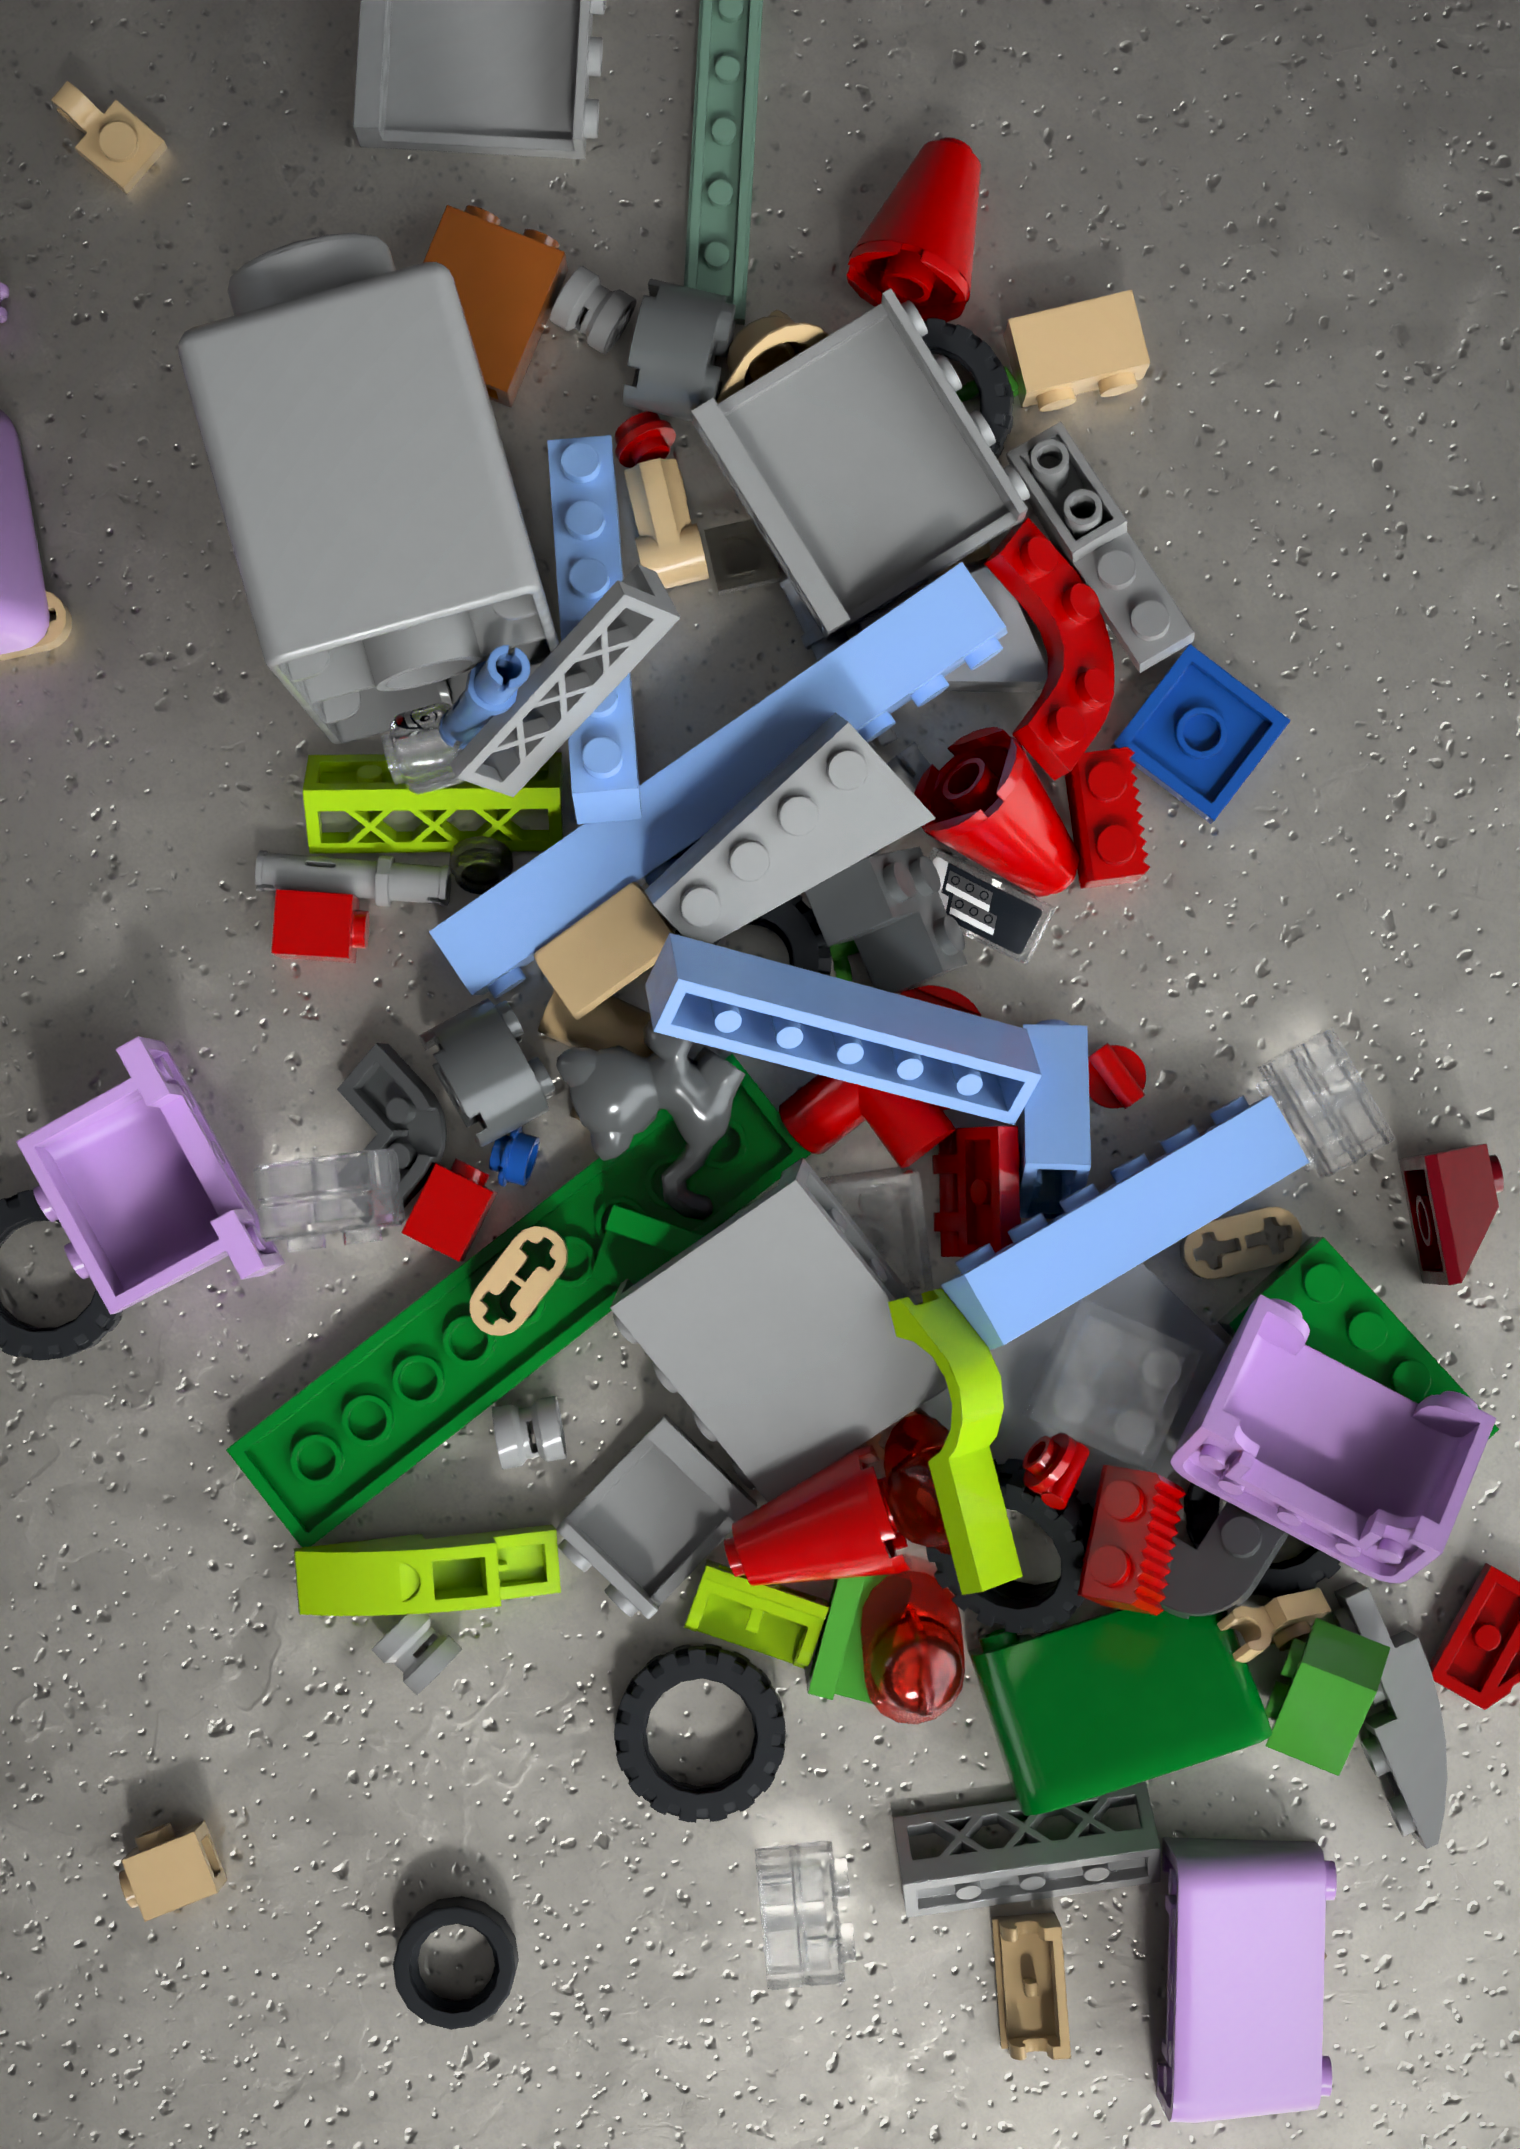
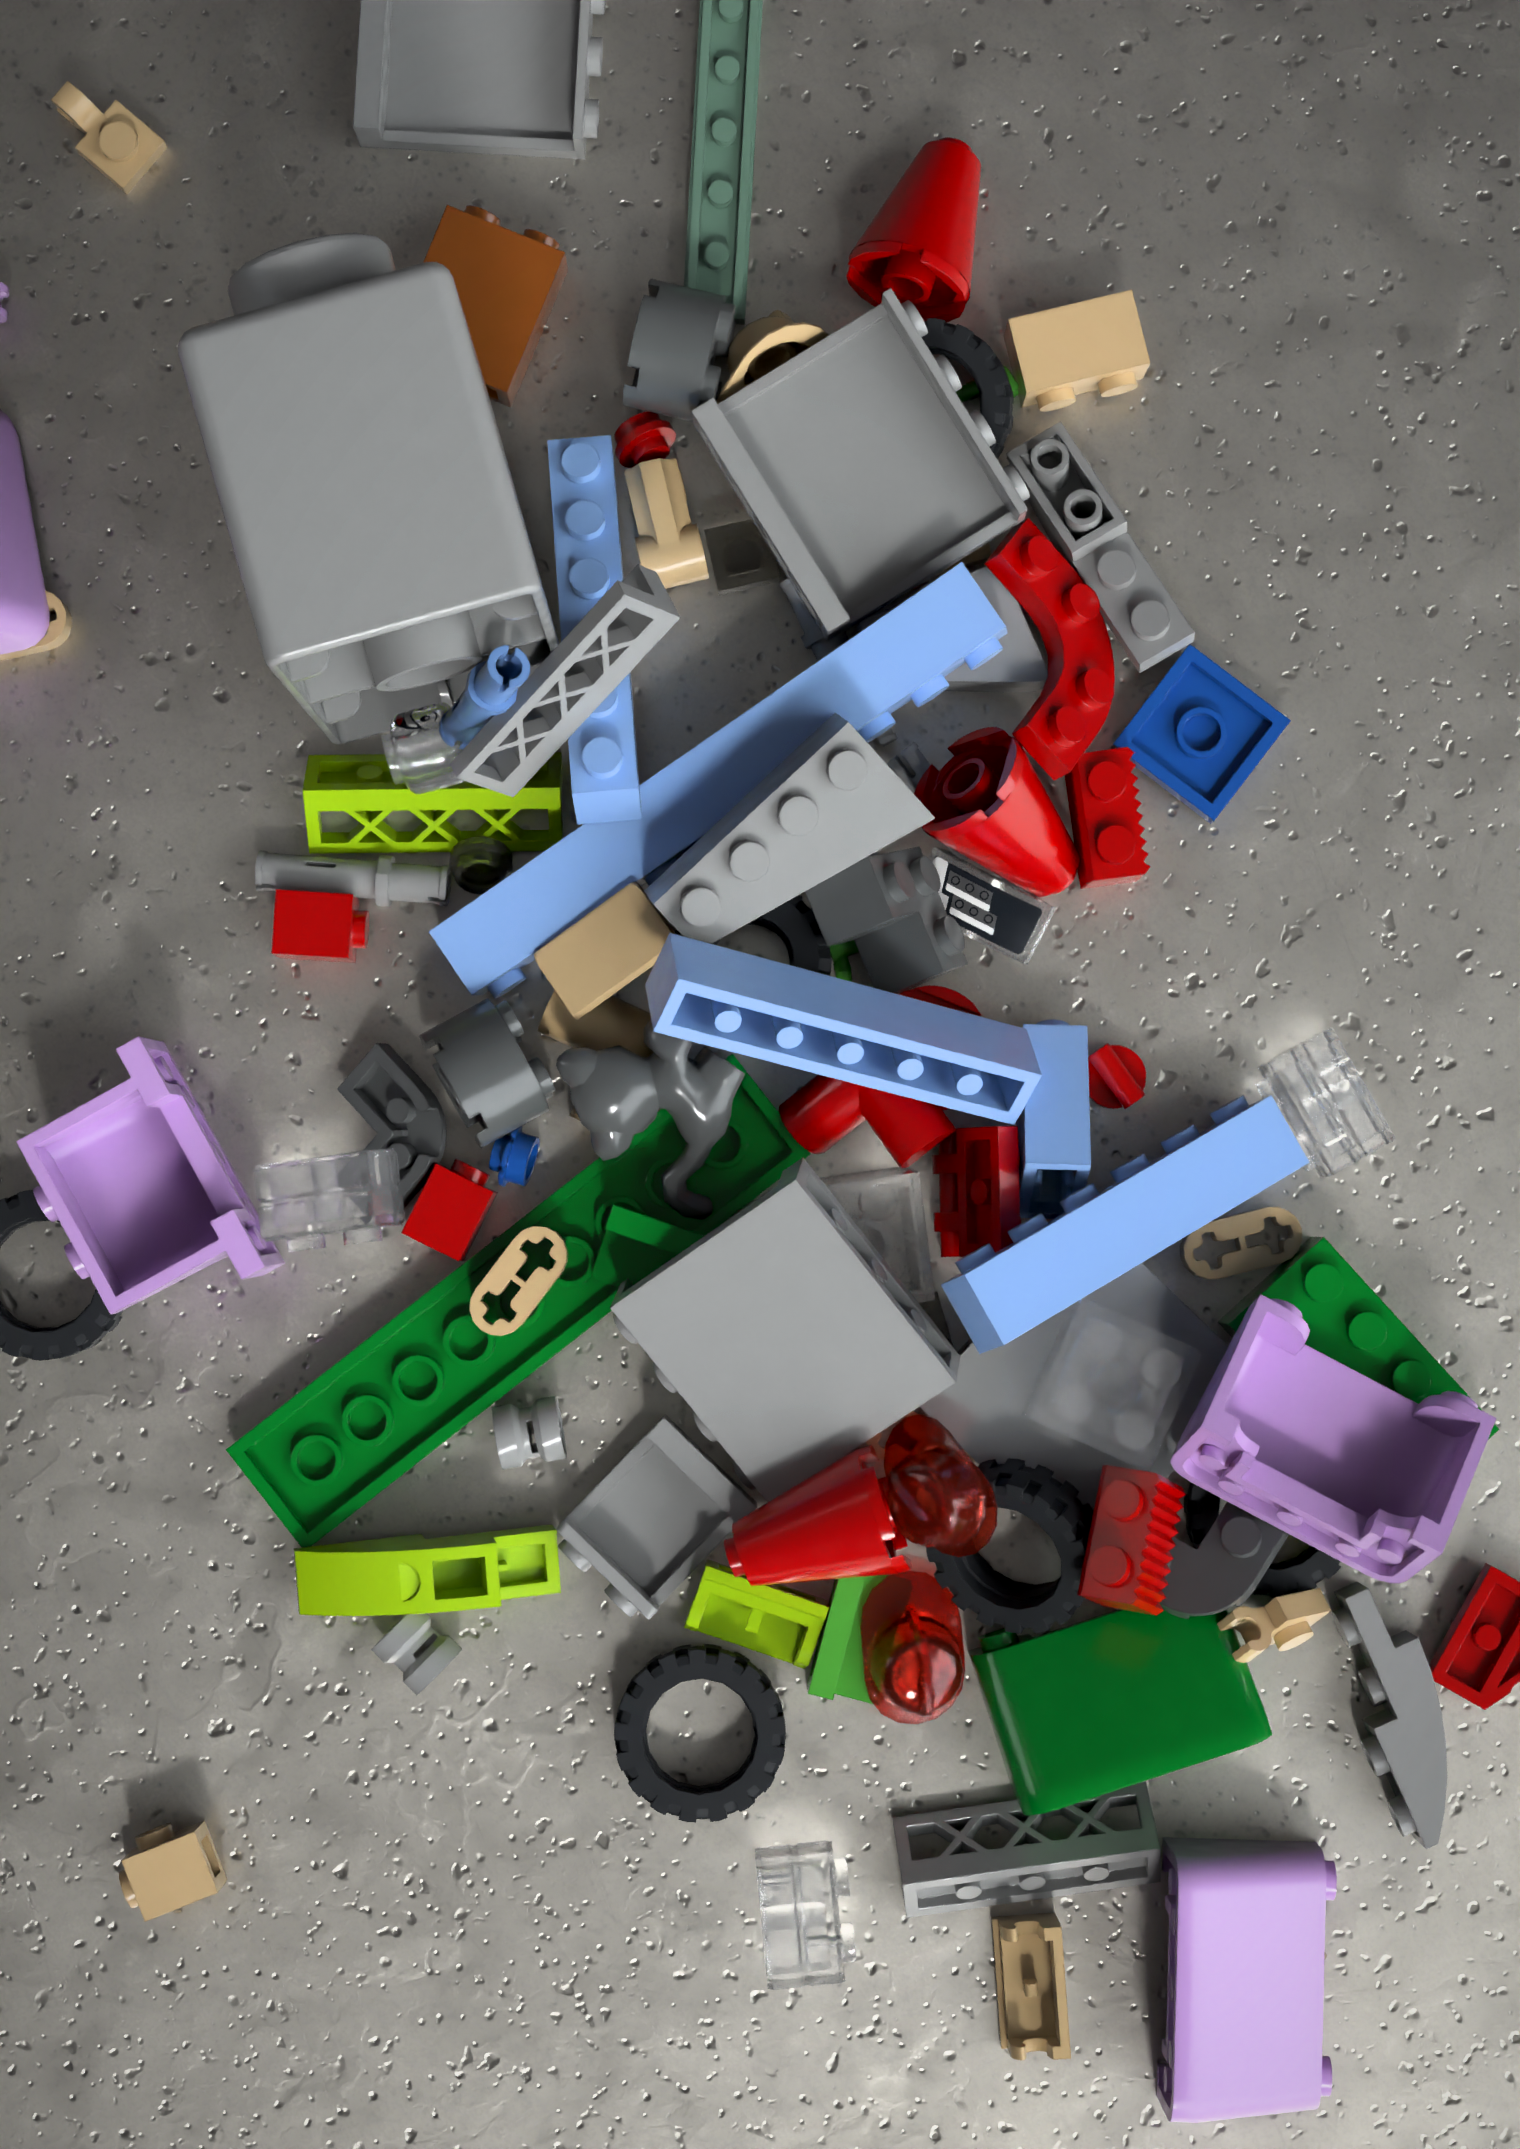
(426, 2003): black tyre -> none
(593, 310): light grey wheel -> none
(965, 1466): lime piece -> none
(1054, 1468): red plate -> none
(1326, 1696): bright green brick -> none
(1450, 1208): dark red slope -> none

